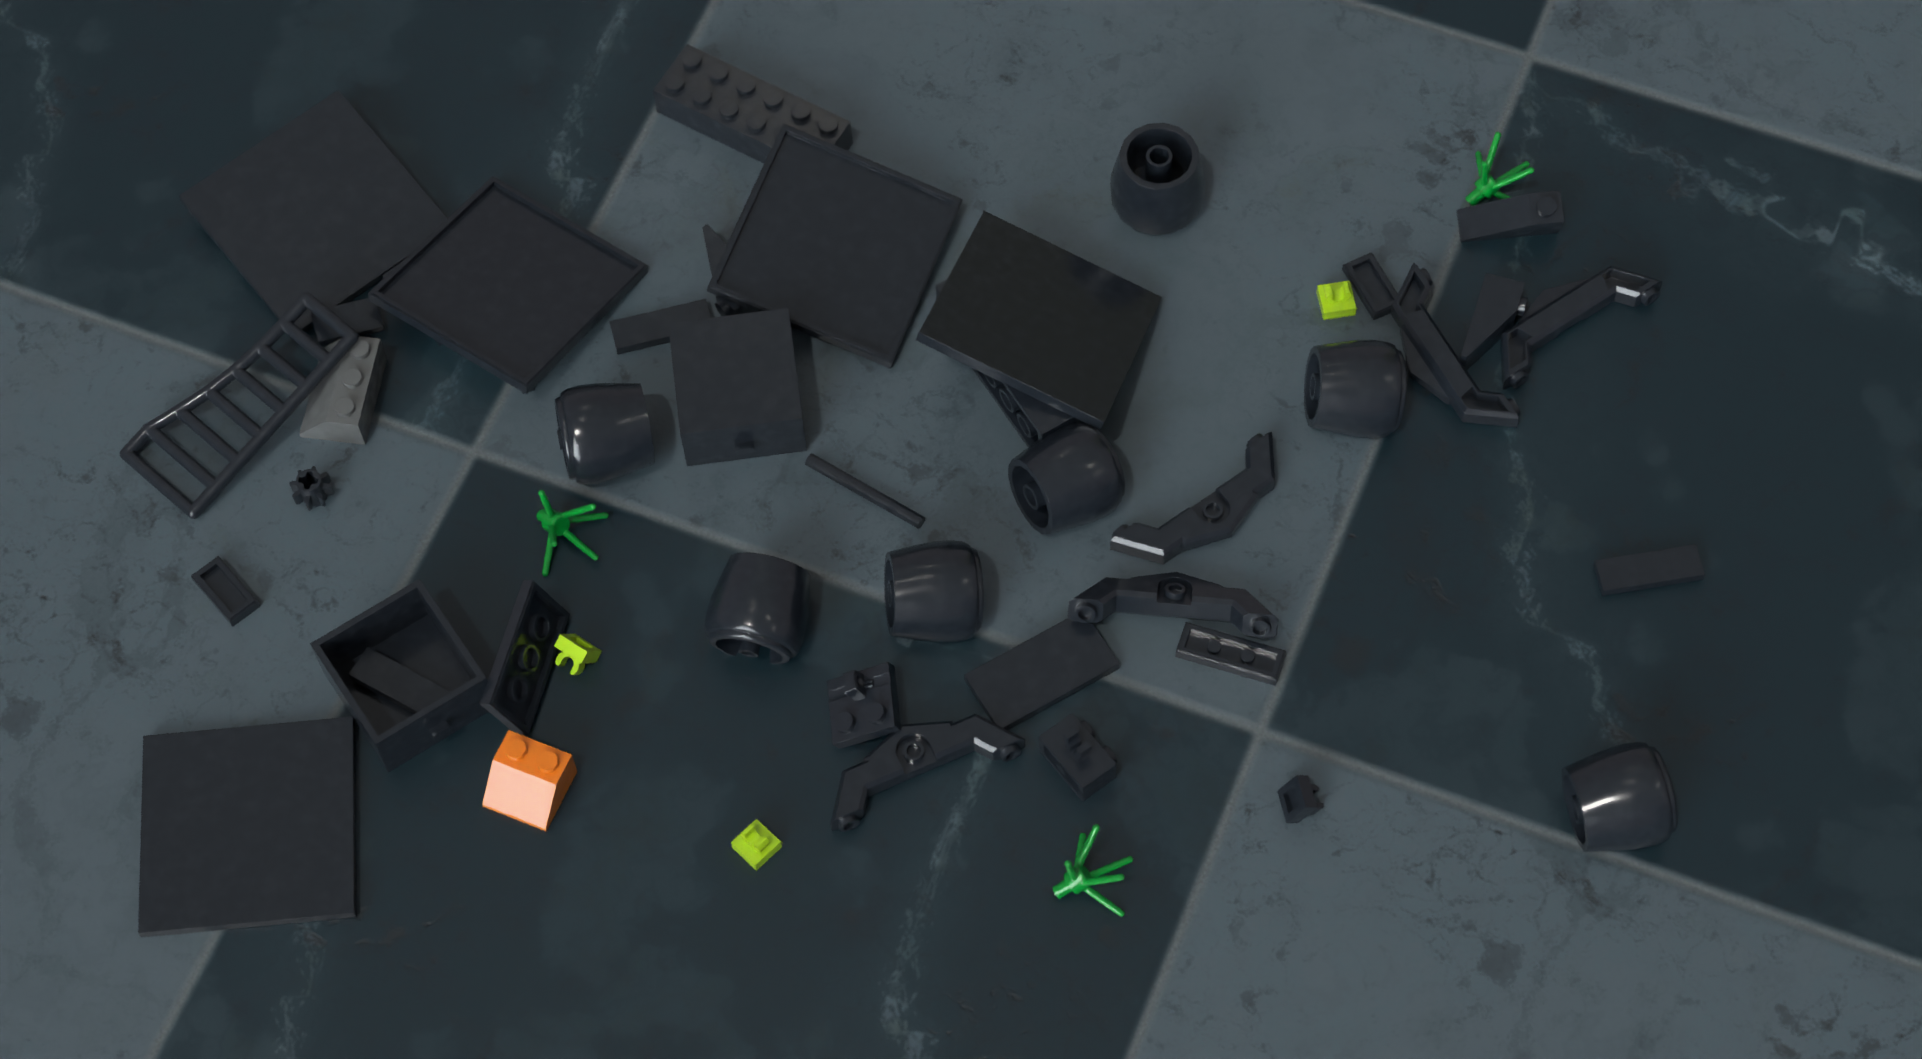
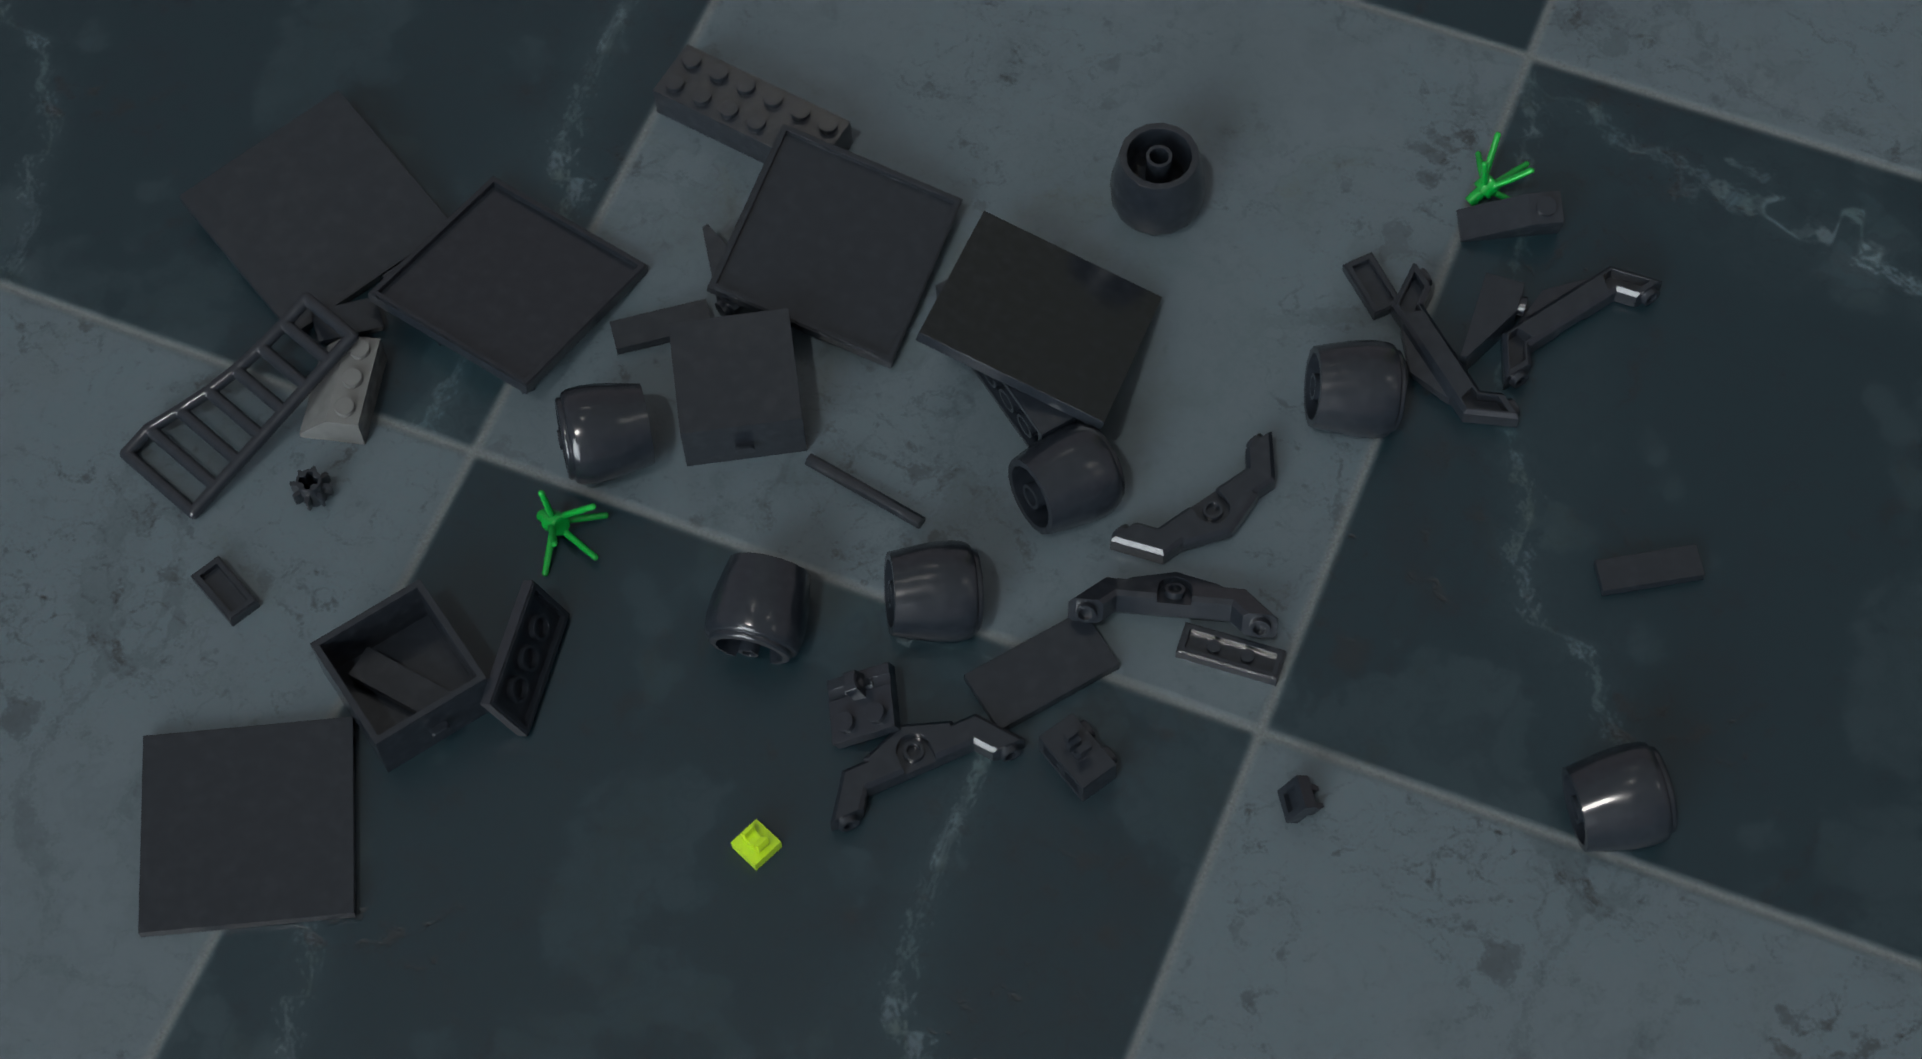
(528, 780): orange slope -> none
(578, 650): lime tile -> none
(1080, 879): green plant -> none
(1336, 300): lime tile -> none

